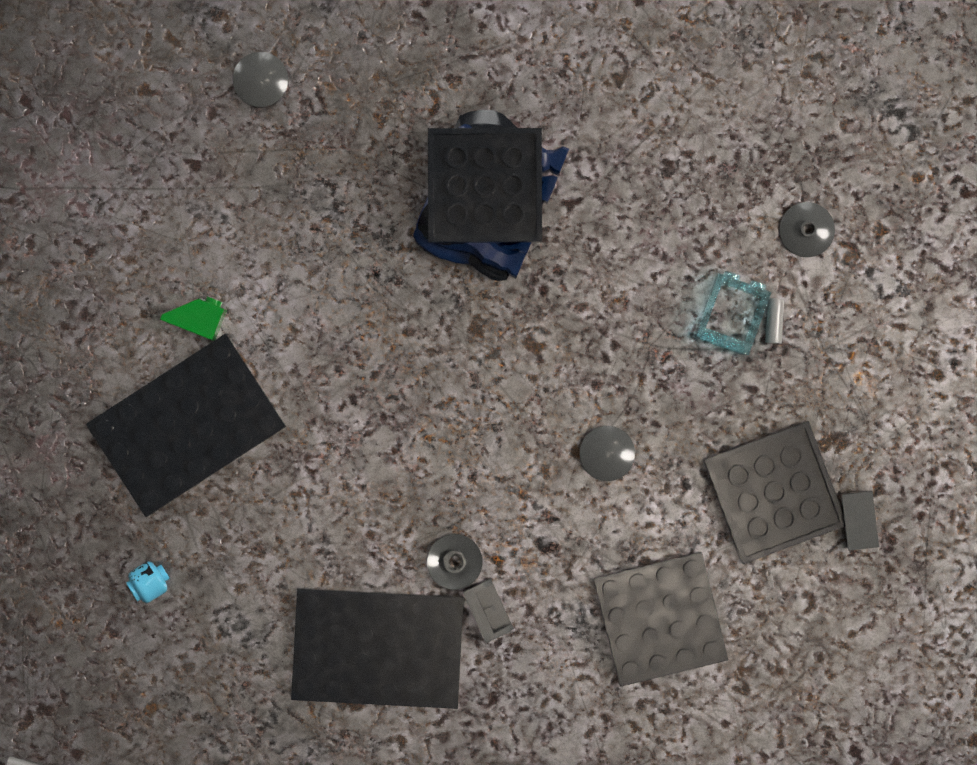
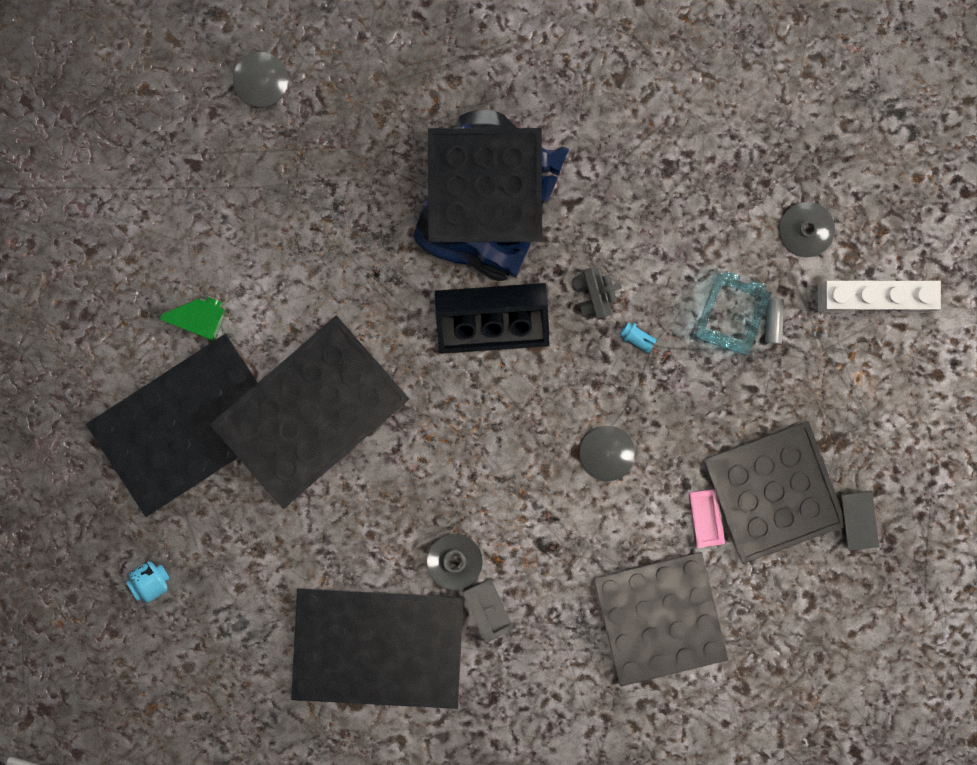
(309, 412): none -> black plate
(492, 318): none -> black slope
(601, 292): none -> dark grey hips
(637, 337): none -> medium azure pin
(706, 518): none -> bright pink tile
(879, 295): none -> white arch

